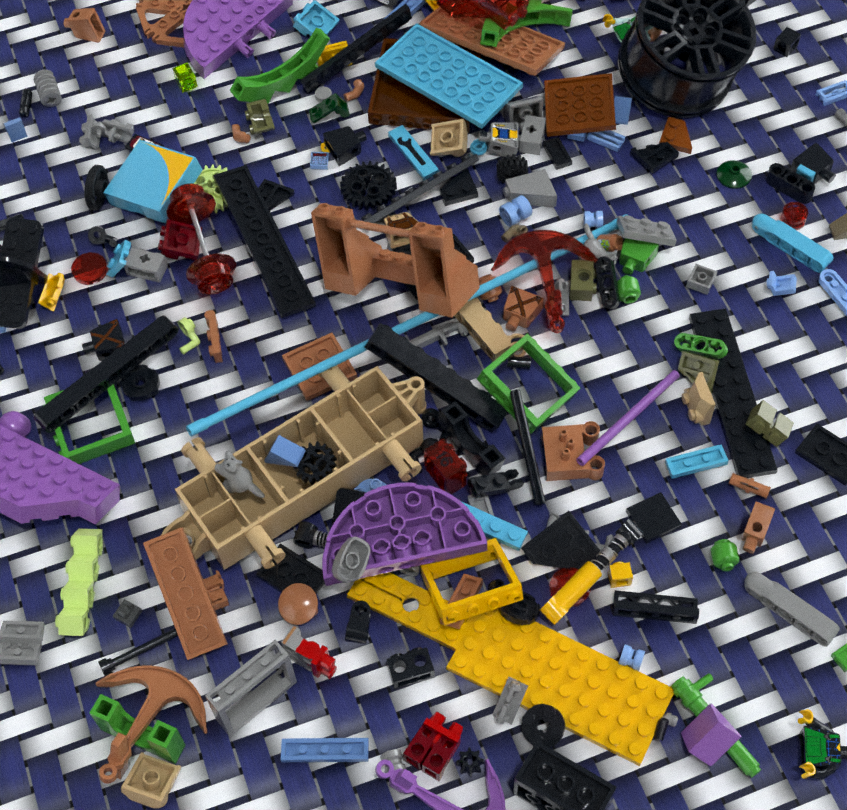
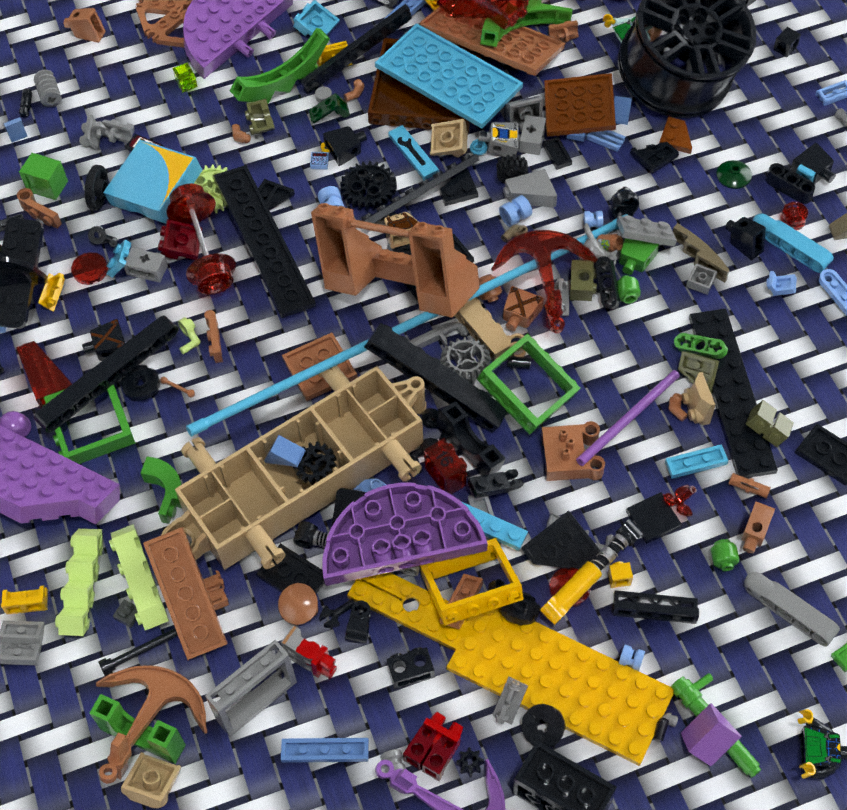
(25, 601): none -> yellow hinge
(37, 210): none -> nougat plate
(41, 372): none -> clear red slope
(43, 176): none -> bright green piece
(139, 577): none -> yellowish green brick
(162, 474): none -> bright green arch
(190, 393): none -> nougat hinge
(237, 477): light grey animal -> none
(326, 612): none -> black bar
(331, 196): none -> light blue wheel
(351, 560): light grey piece -> none
(463, 354): none -> light grey gear
(527, 447): black axle -> none
(564, 31): none -> nougat hips
(624, 202): none -> black hair
(675, 407): none -> nougat arm
(681, 494): none -> clear red plant
(700, 252): none -> dark tan slope
(747, 236): none -> black torso

